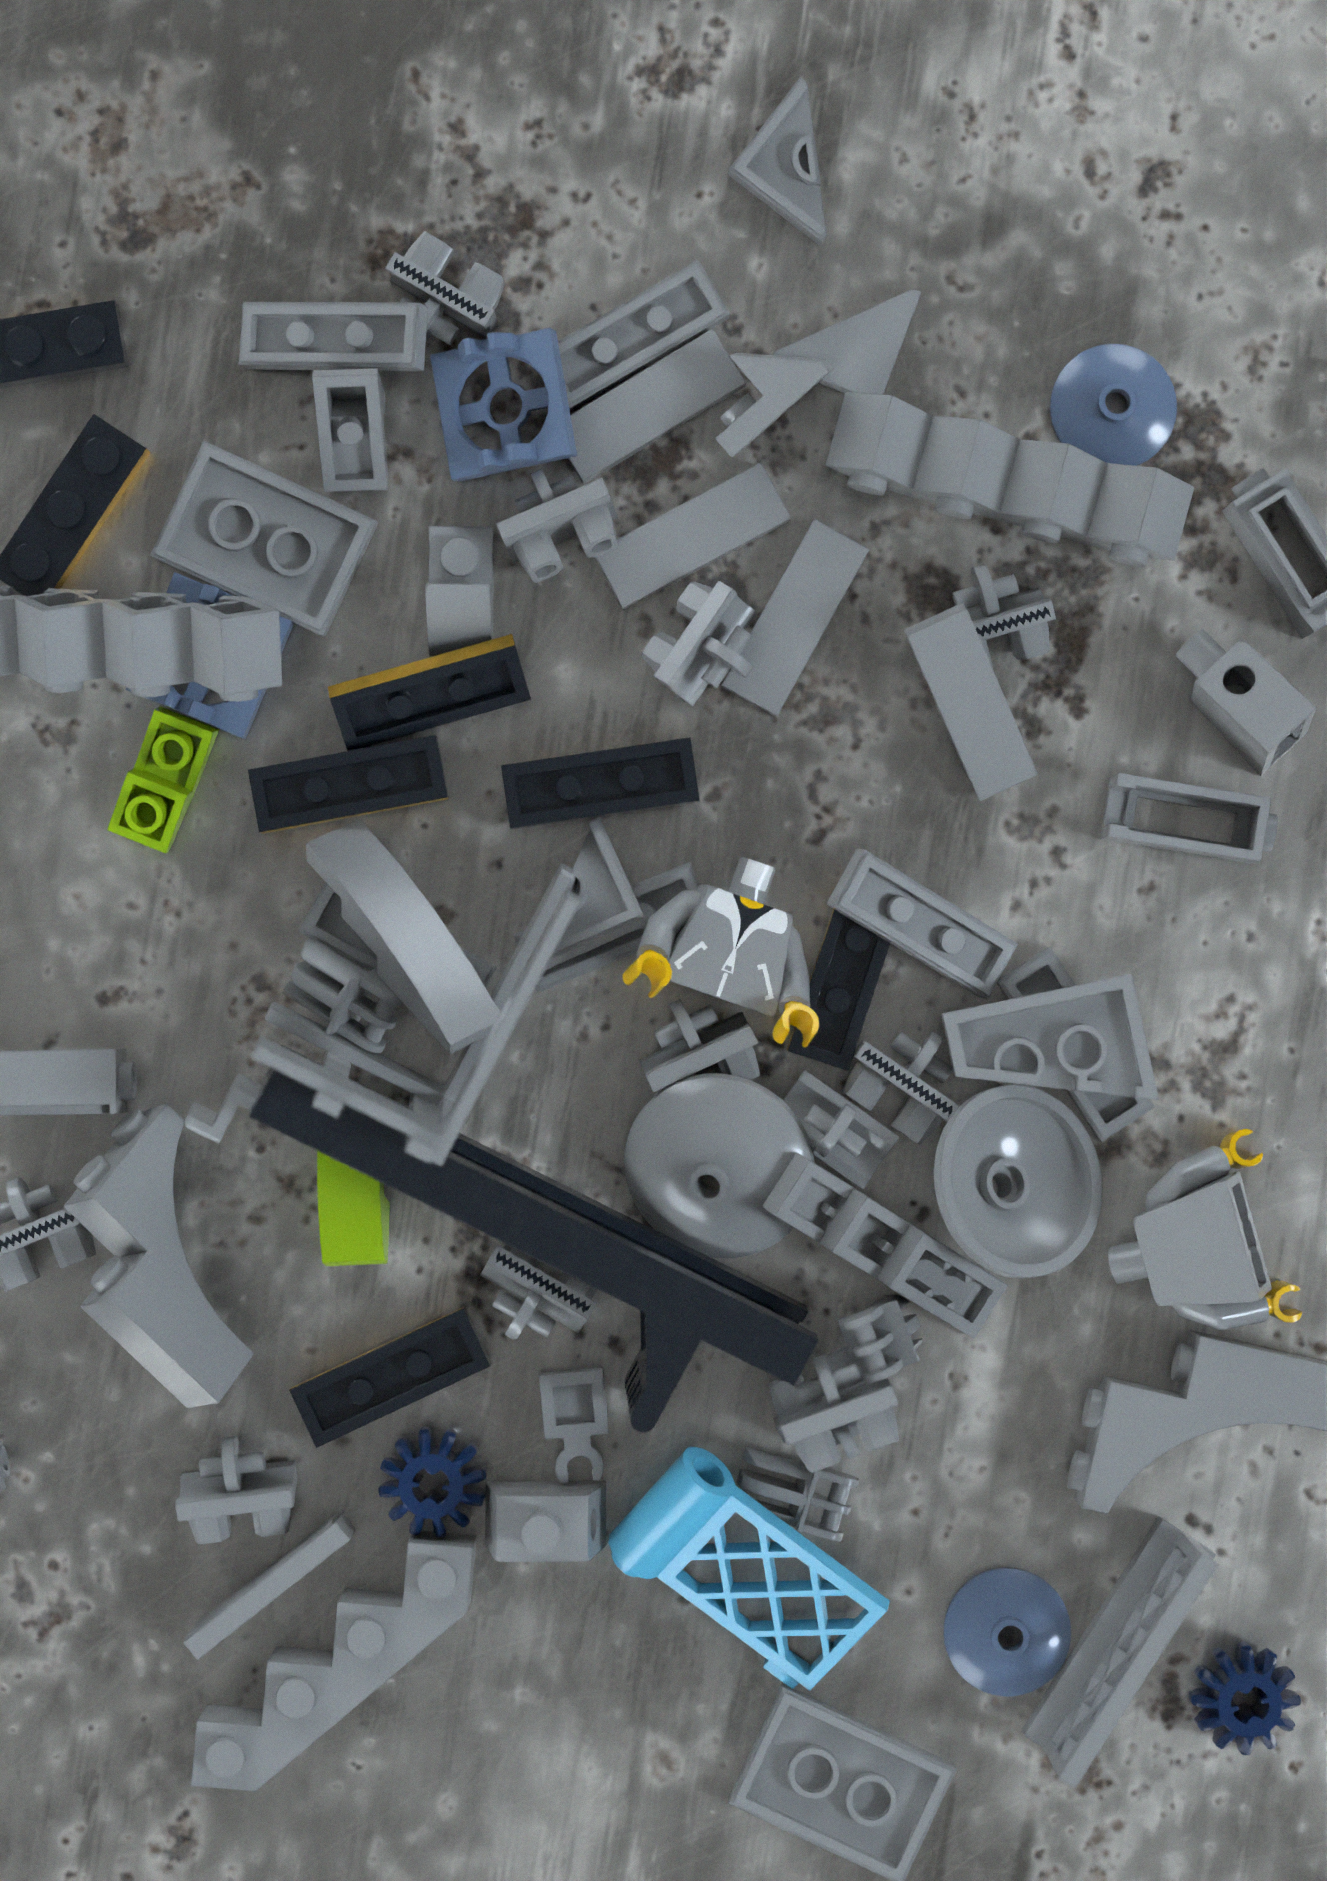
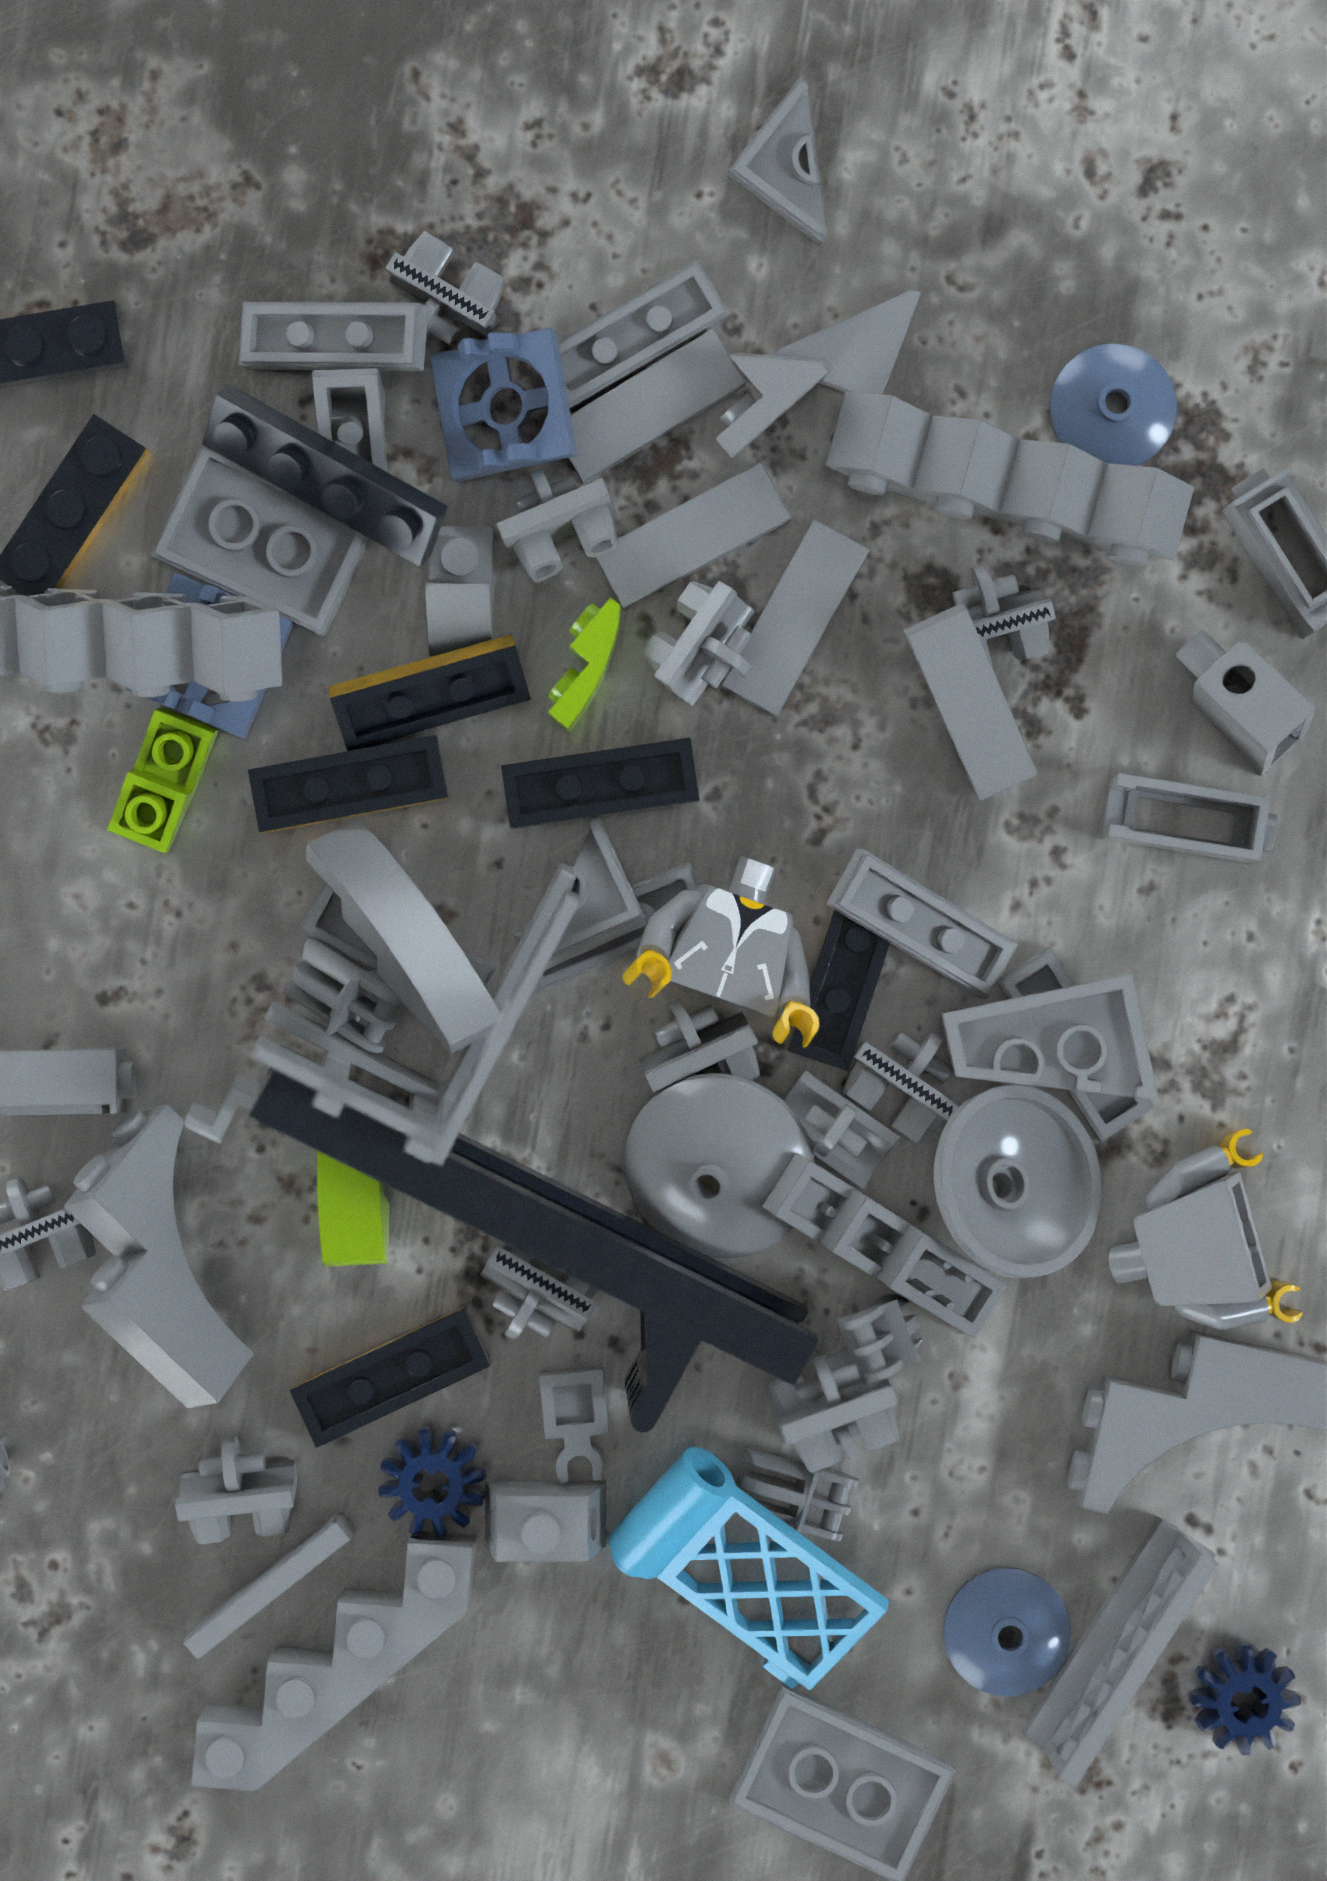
(324, 474): none -> black plate
(594, 645): none -> lime slope

